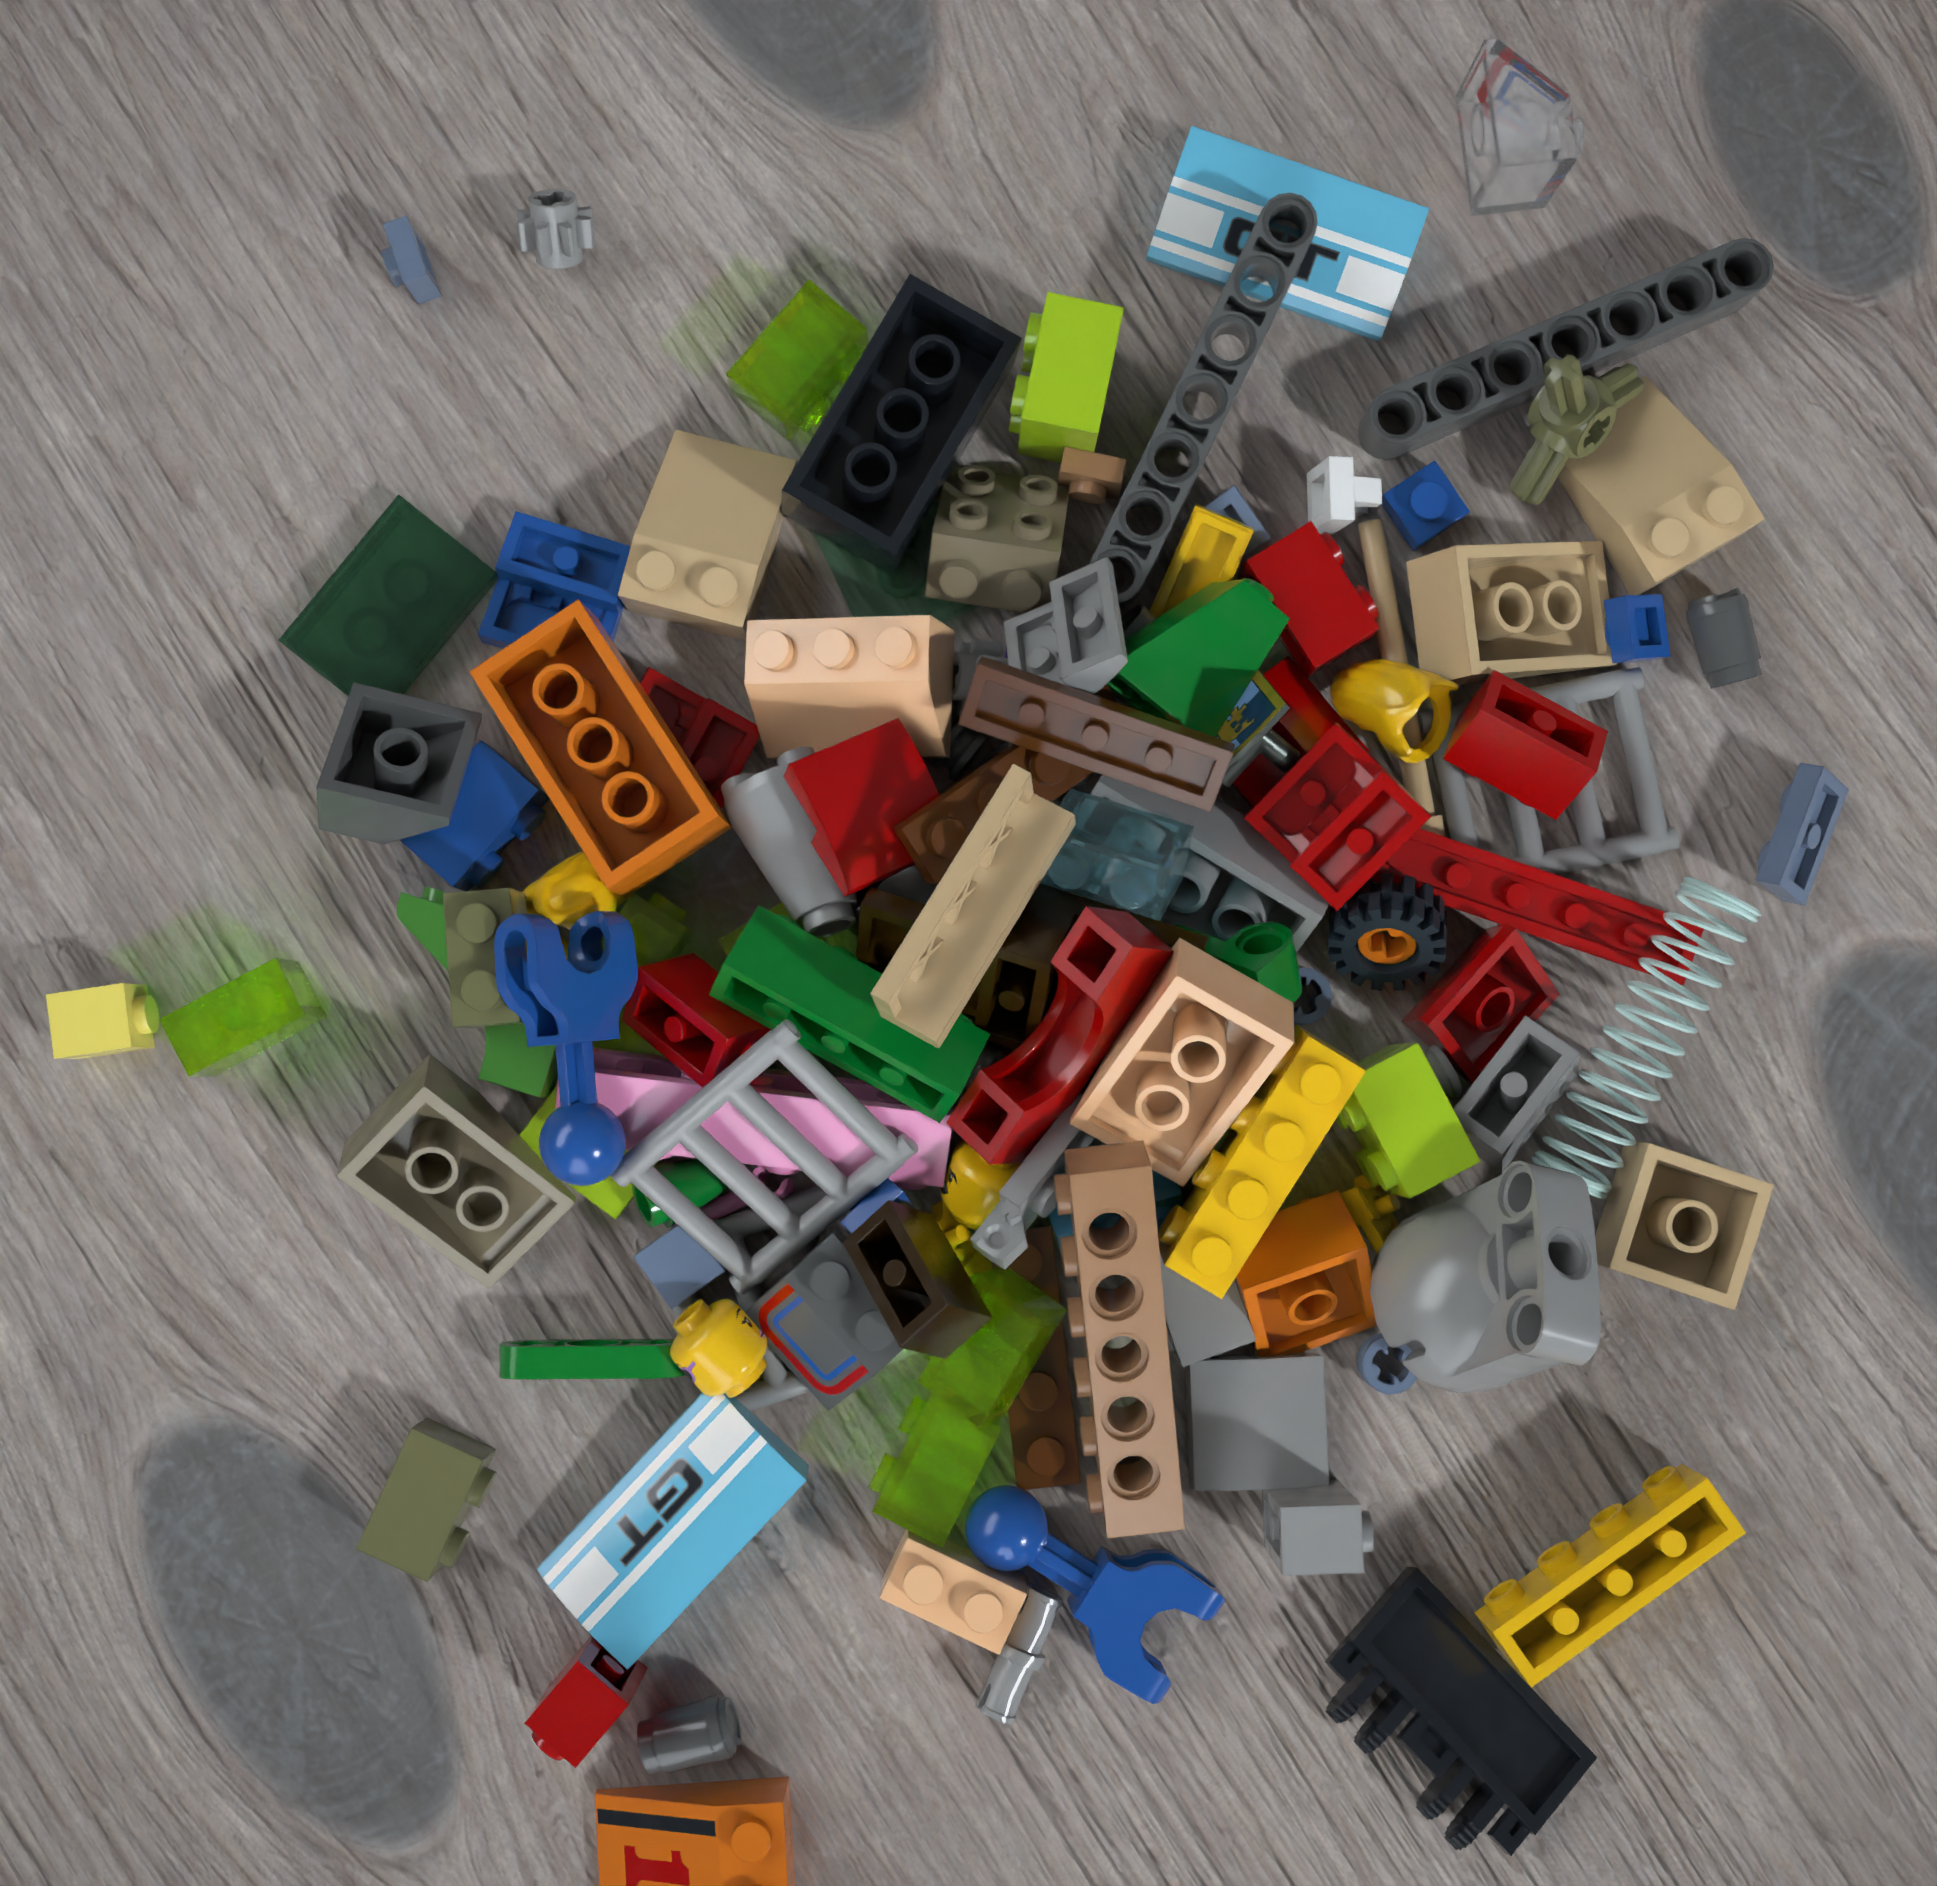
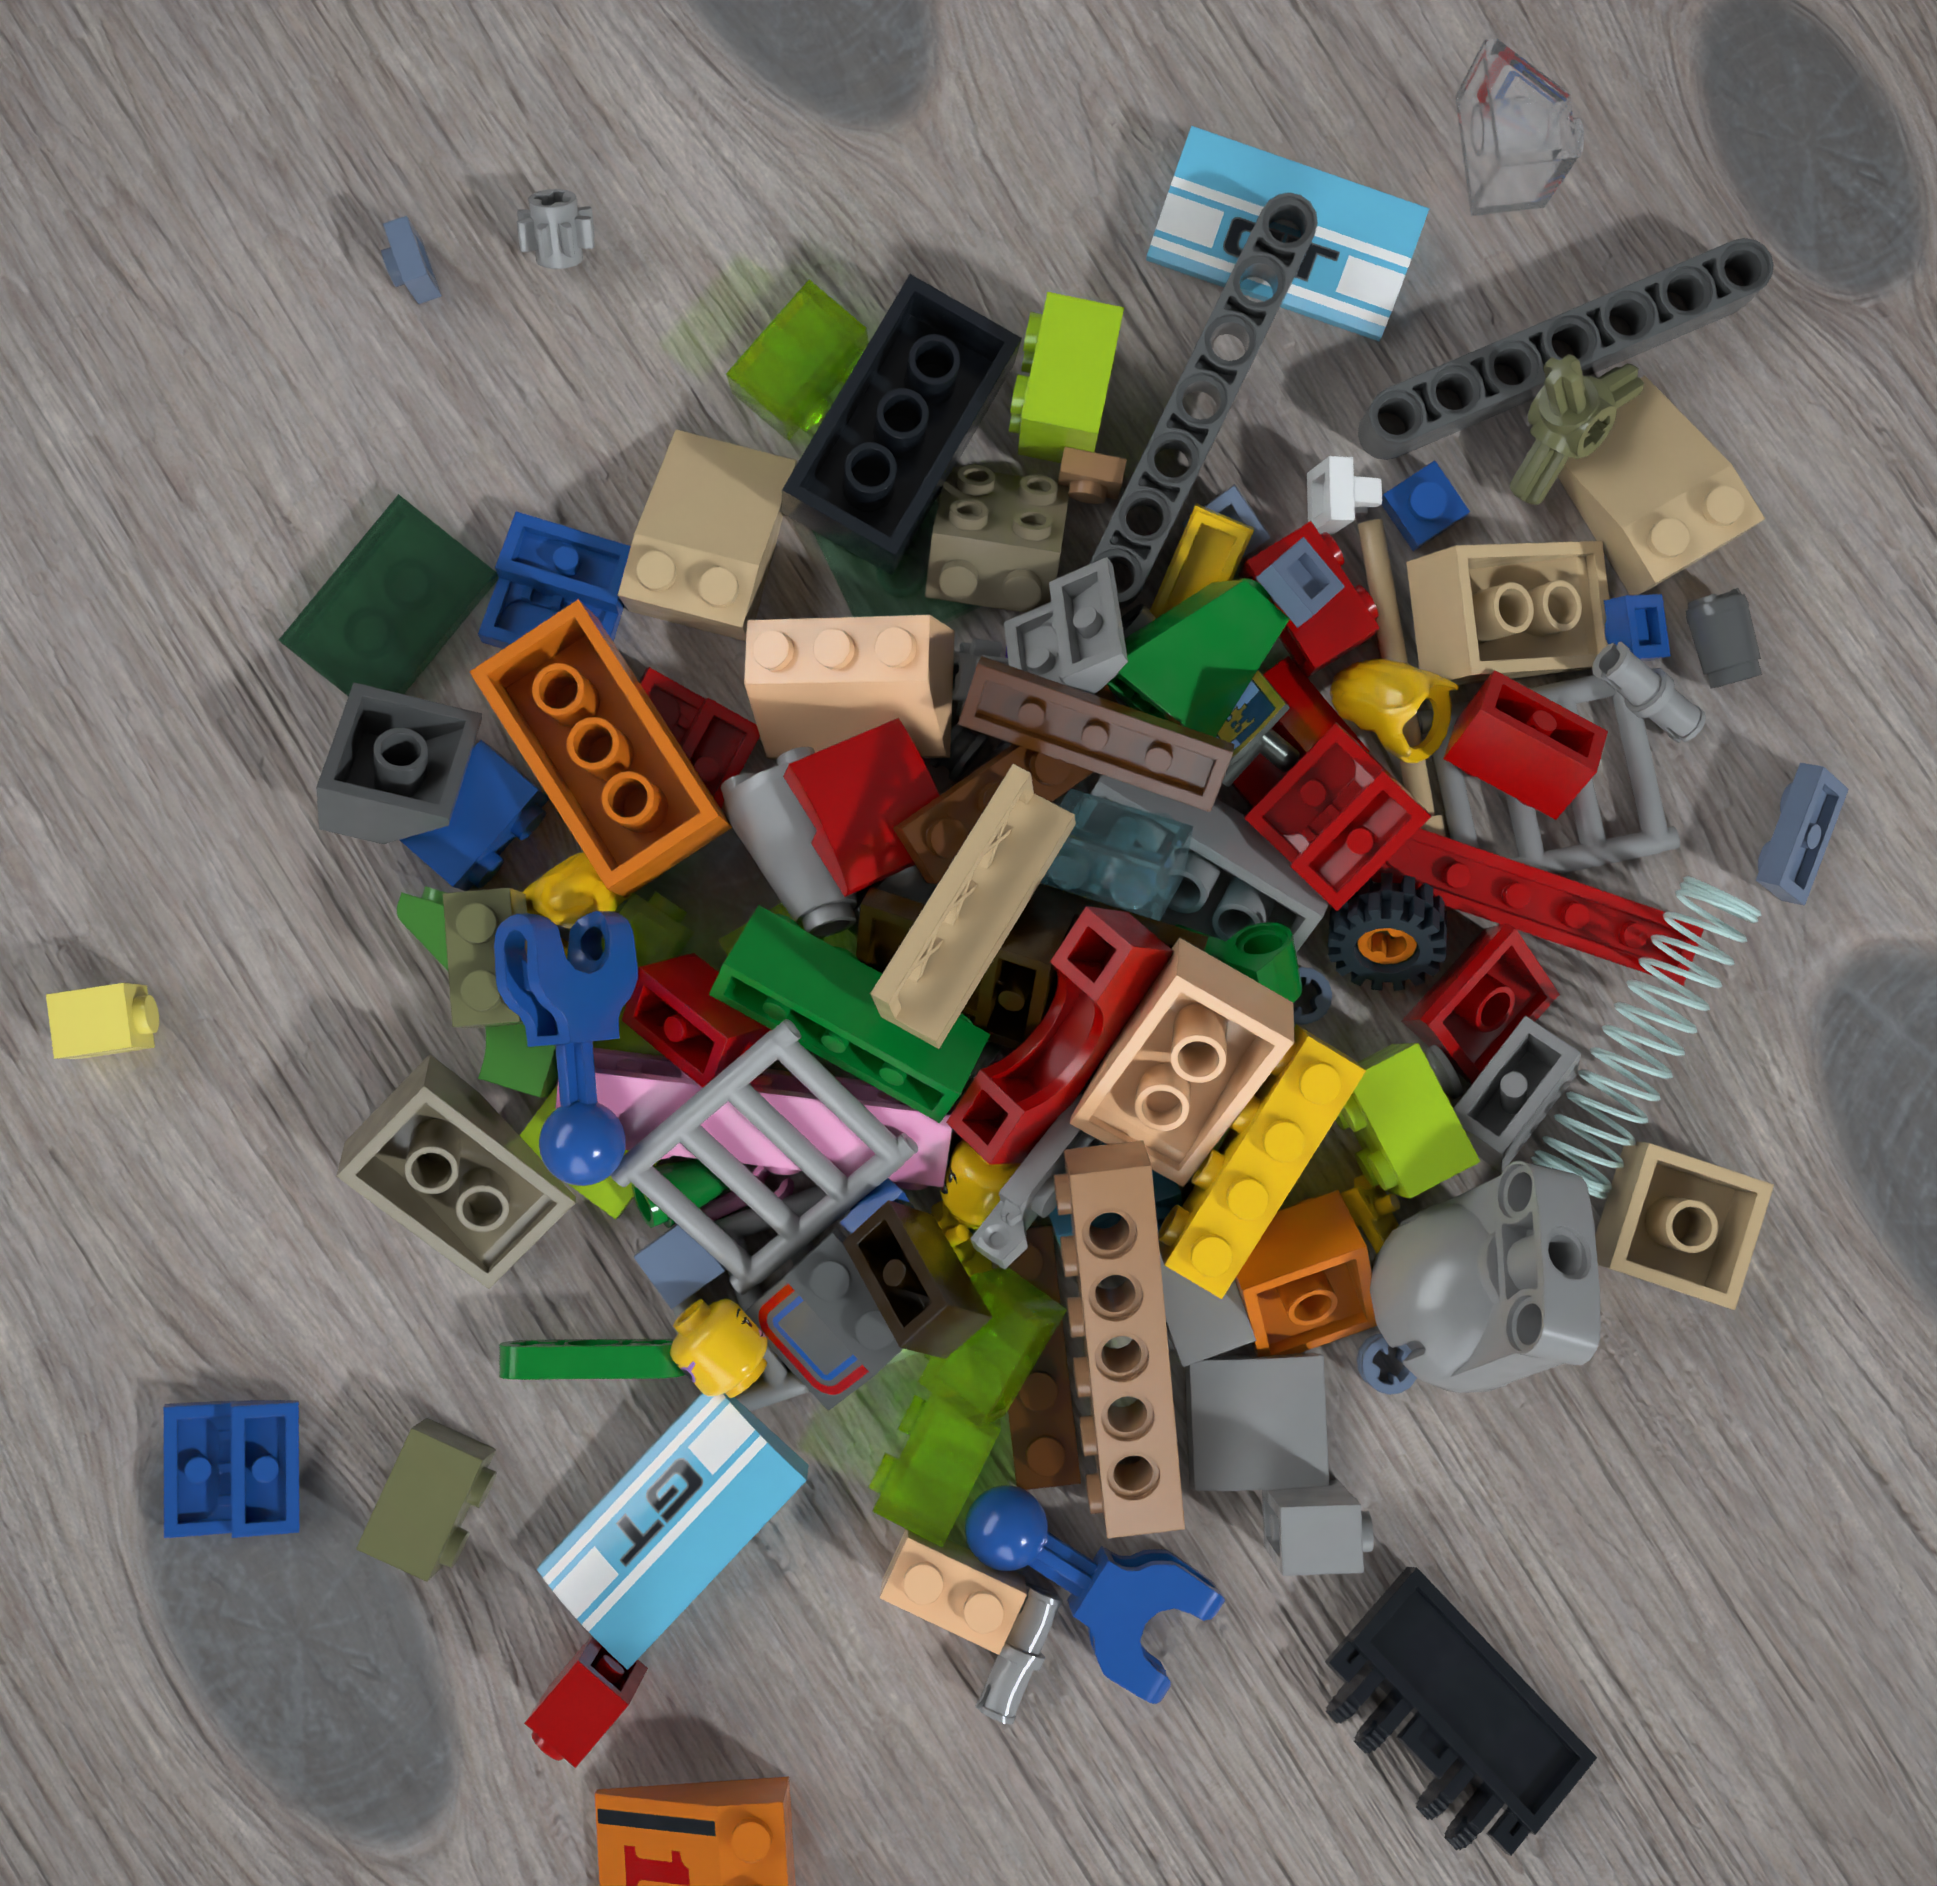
(231, 1468): none -> blue slope
(243, 1018): clear neon green brick -> none
(689, 1735): dark grey piece -> none
(1300, 582): none -> sand blue plate
(1608, 1571): yellow brick -> none
(1648, 692): none -> light grey pin

